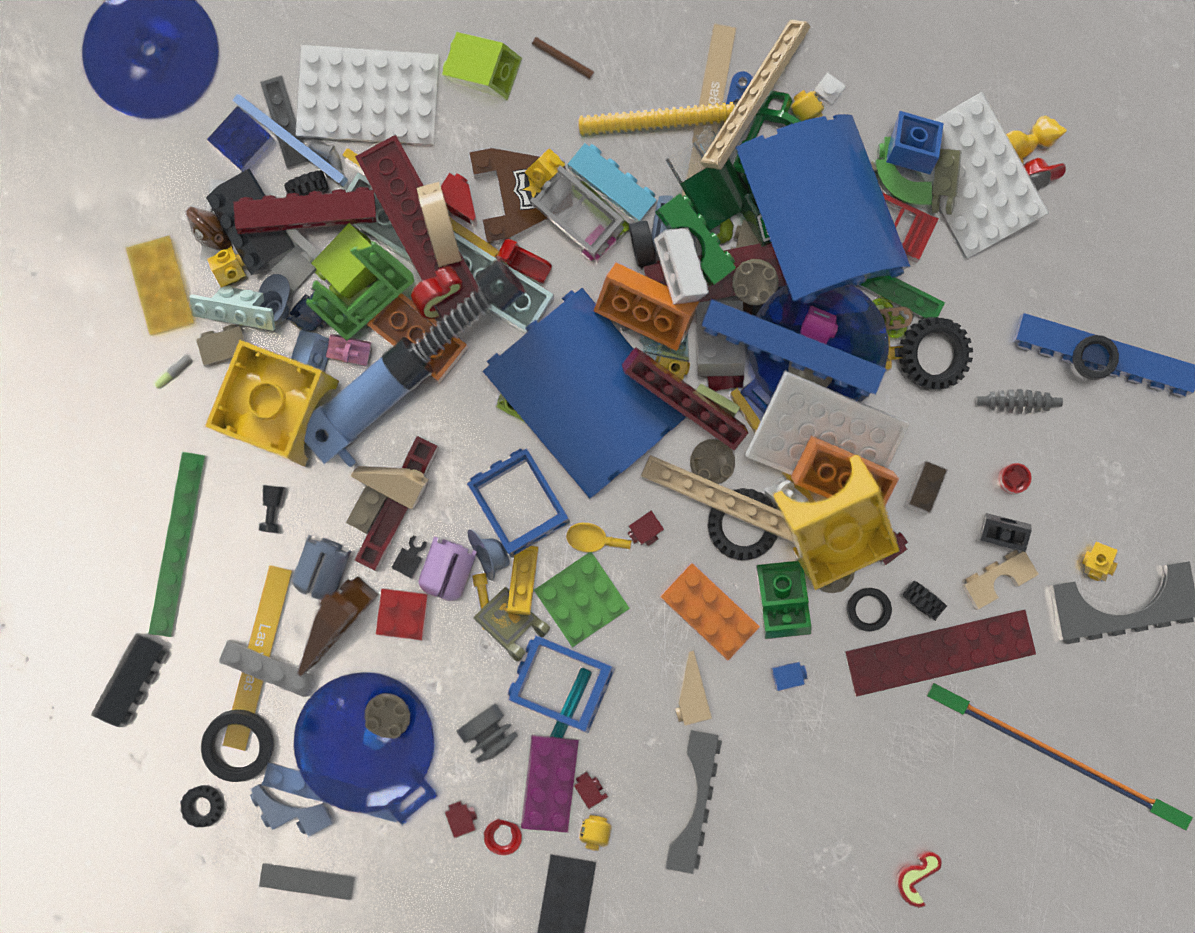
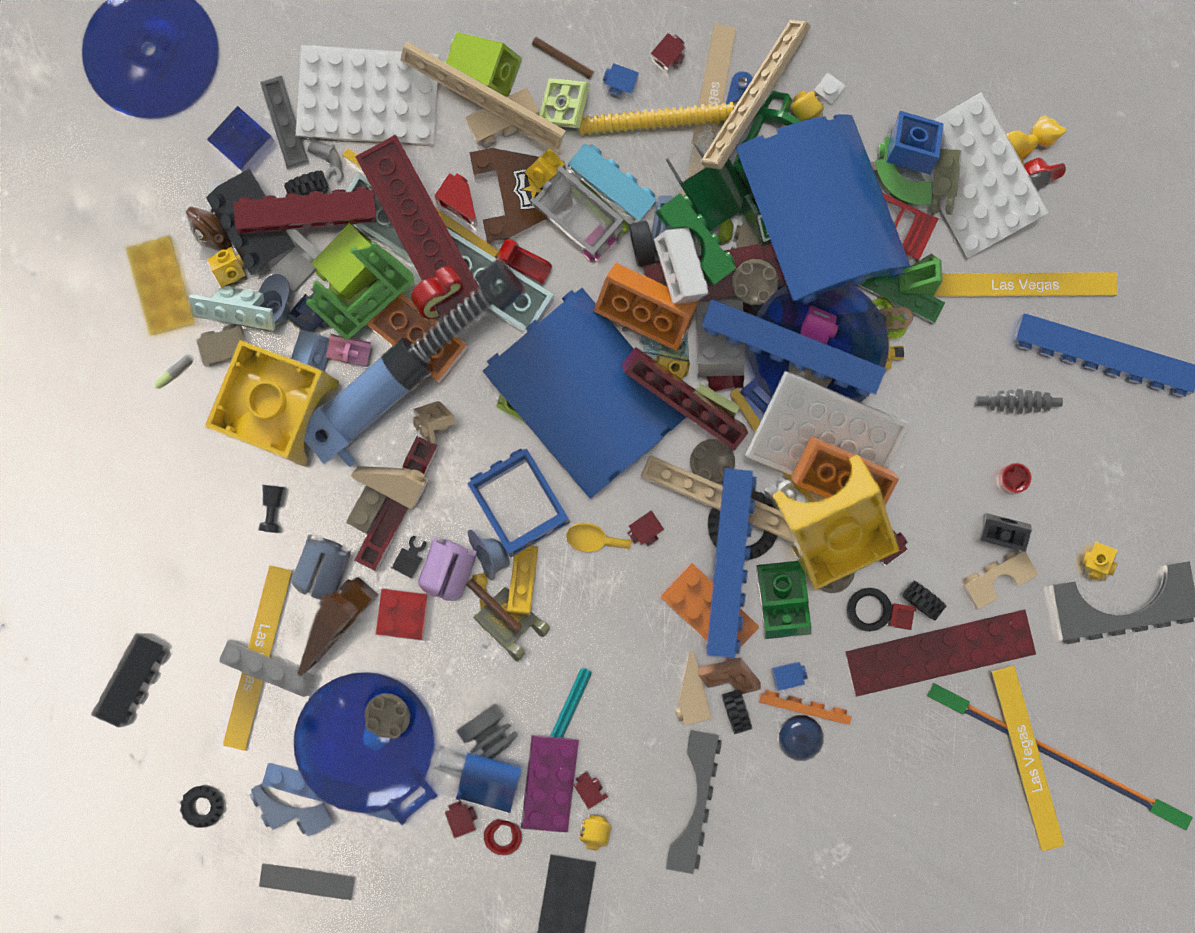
(177, 544): green plate -> none
(216, 765): black tyre -> none
(291, 140): light blue tile -> none
(430, 418): none -> tan bracket
(438, 224): tan arch -> none
(474, 778): none -> blue door
(482, 95): none -> tan tile
(487, 126): none -> tan brick
(493, 605): none -> reddish brown bar
(564, 102): none -> yellowish green piece
(581, 599): bright green plate -> none
(596, 695): blue window -> none
(620, 80): none -> blue brick
(669, 52): none -> dark red brick
(729, 563): none -> blue brick
(732, 671): none -> nougat plate
(737, 711): none -> black tyre
(800, 737): none -> dark blue cylinder
(815, 709): none -> orange plate
(902, 616): none -> red panel
(910, 353): black tyre -> none
(913, 874): red animal -> none
(922, 276): none -> bright green slope
(925, 488): dark brown brick -> none
(1027, 284): none -> yellow tile
(1028, 758): none -> yellow tile
(1113, 357): black tyre -> none

